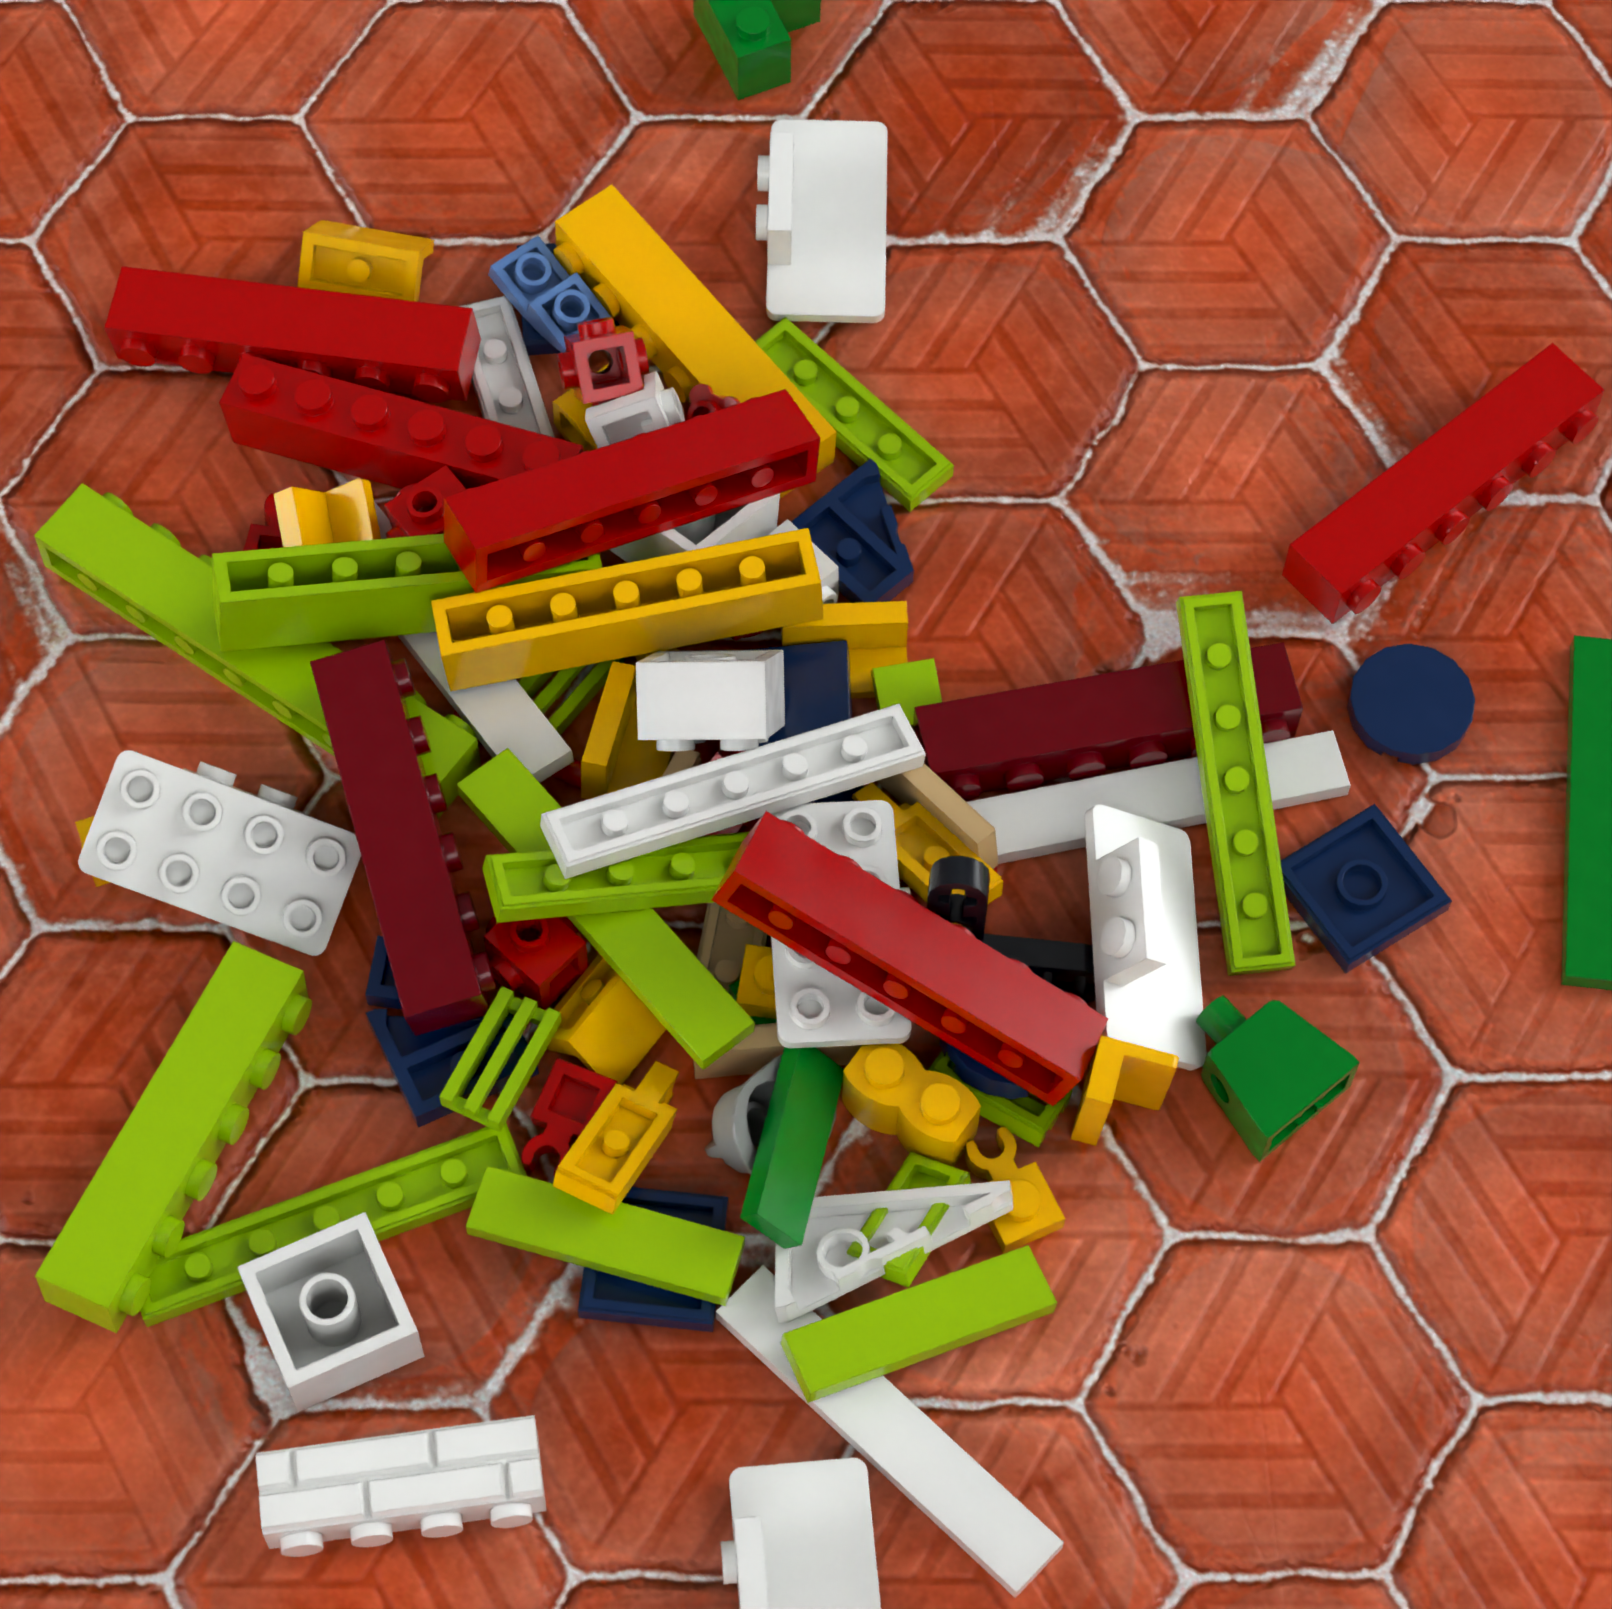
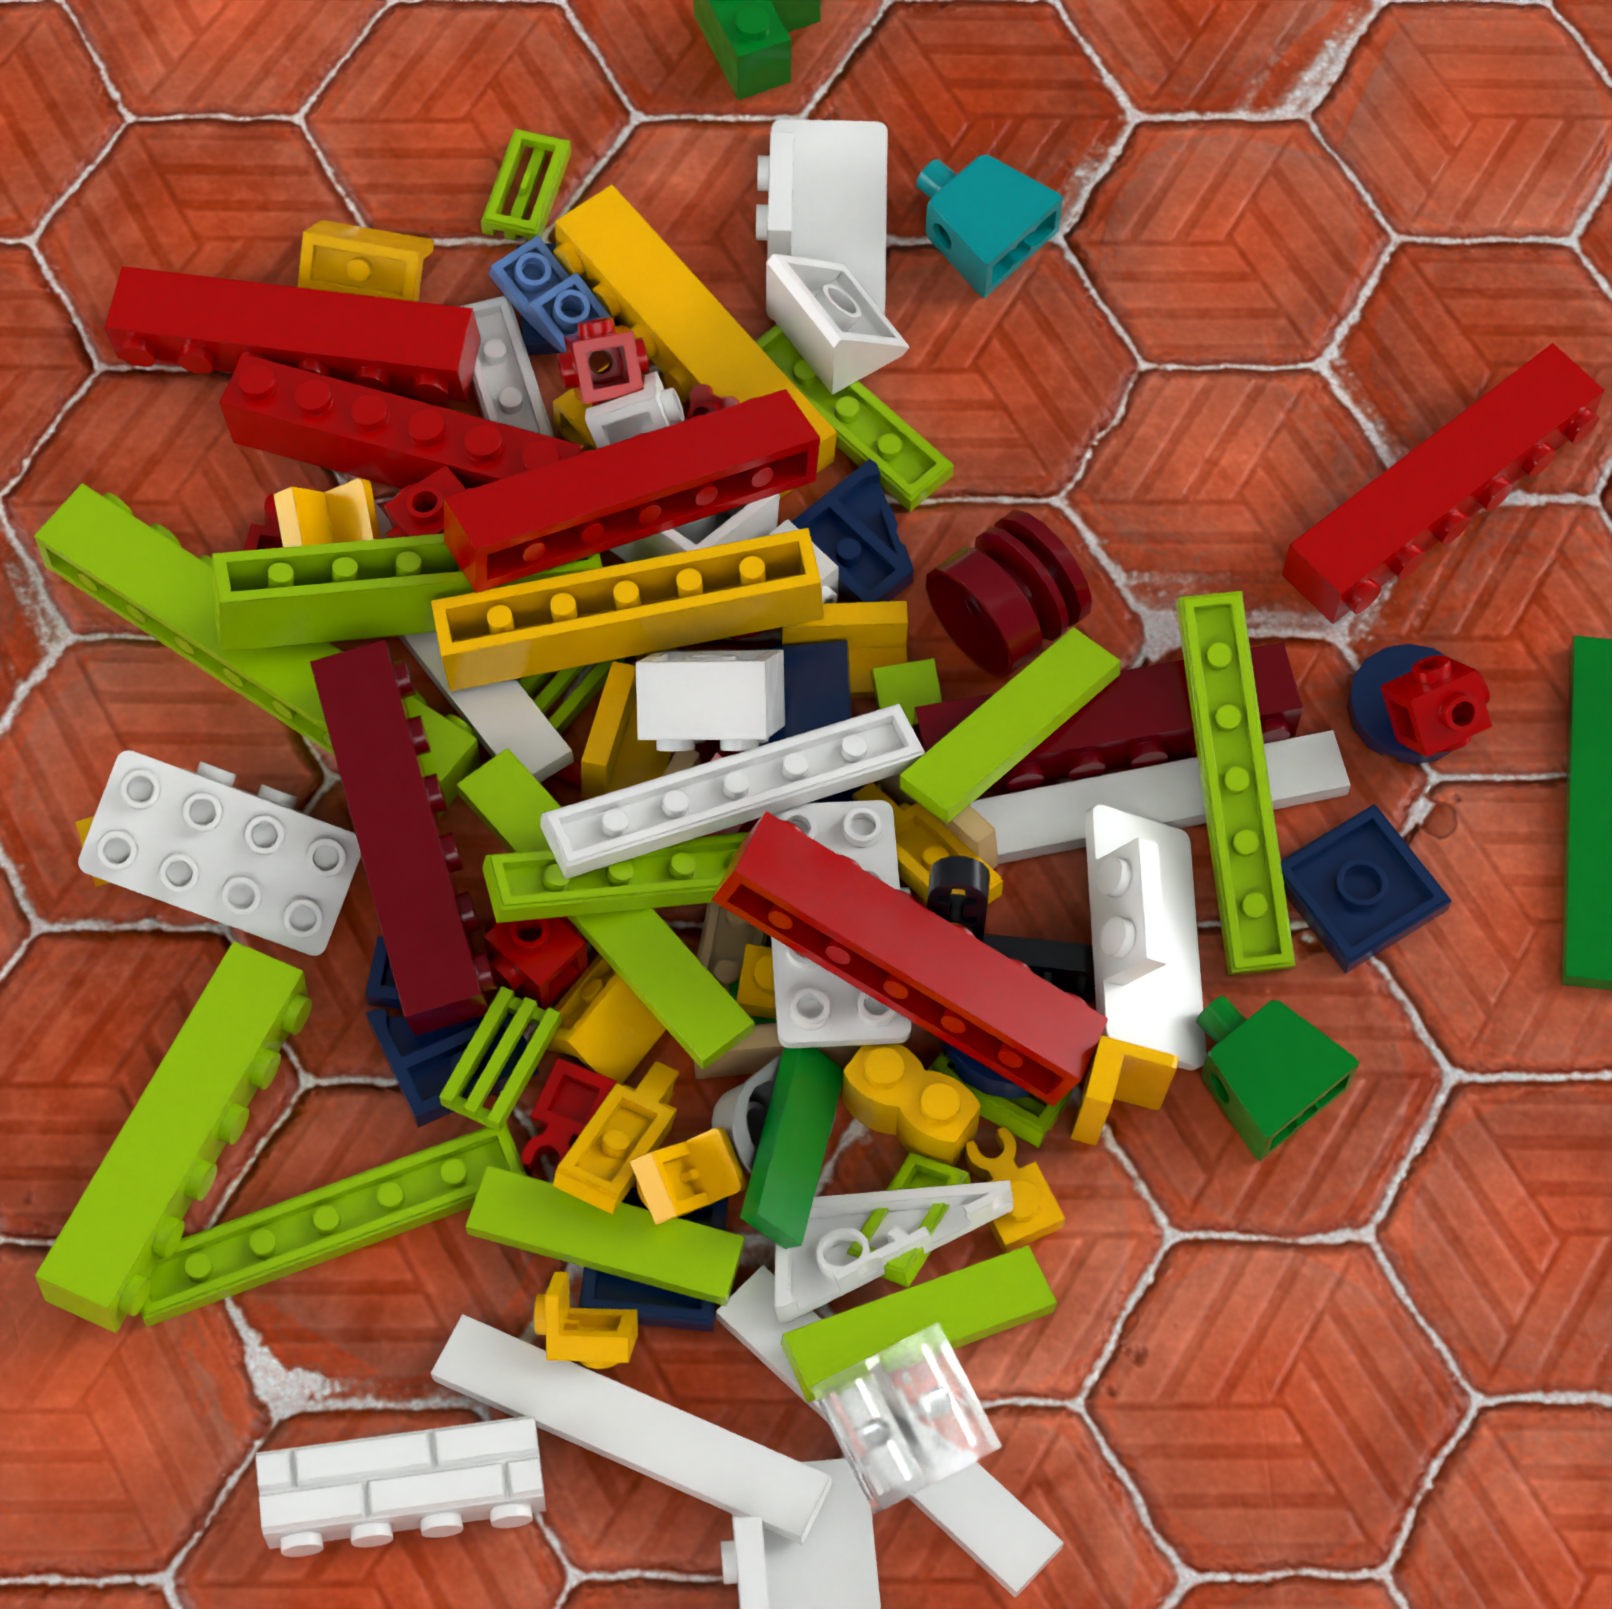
(331, 1311): white brick -> none
(515, 223): none -> lime tile
(583, 1334): none -> yellow bracket
(633, 1429): none -> white tile
(688, 1175): none -> yellow bracket
(830, 319): none -> white slope
(906, 1417): none -> clear slope
(987, 218): none -> teal torso
(1009, 593): none -> dark red wheel
(1009, 725): none -> lime tile
(1437, 705): none -> red brick

